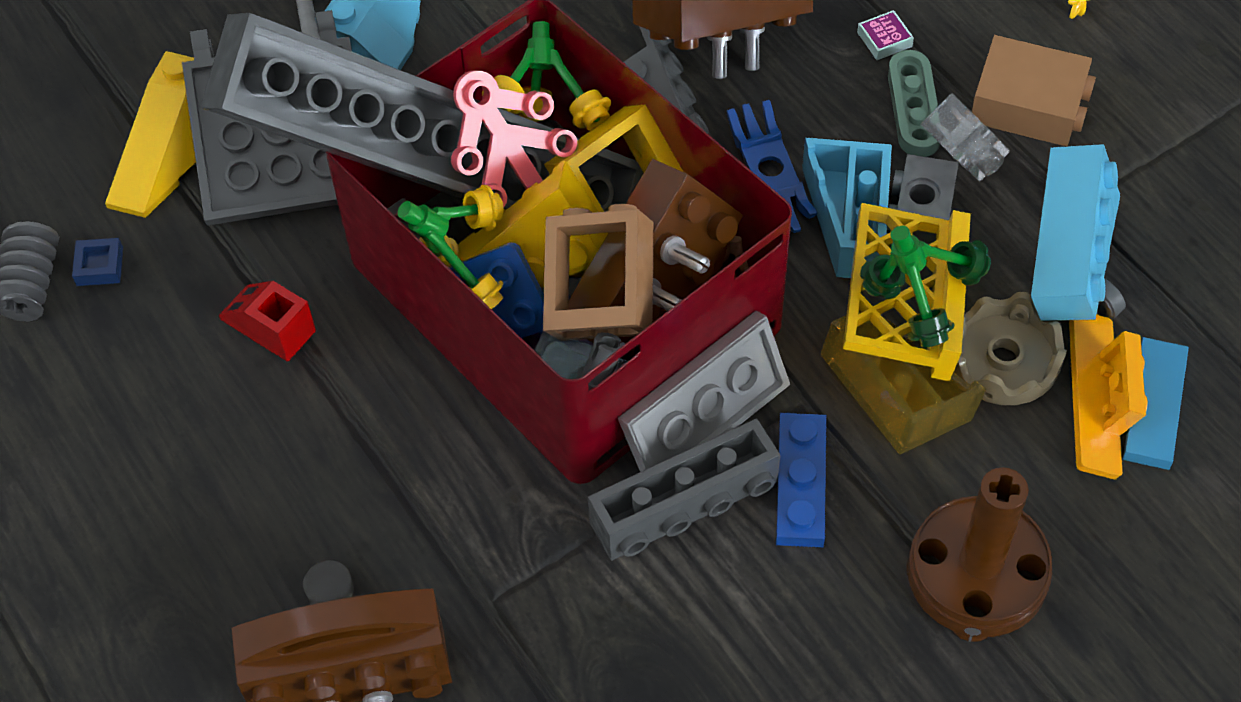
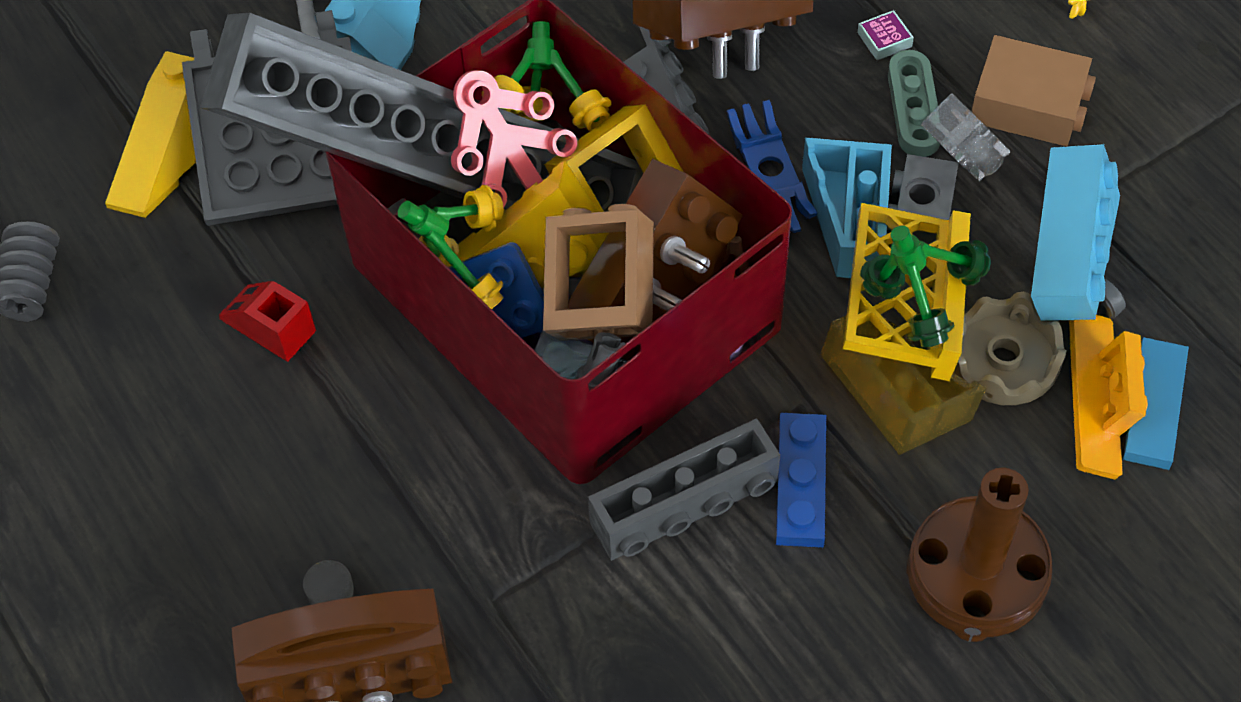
(97, 261): dark blue plate -> none
(707, 394): light grey tile -> none

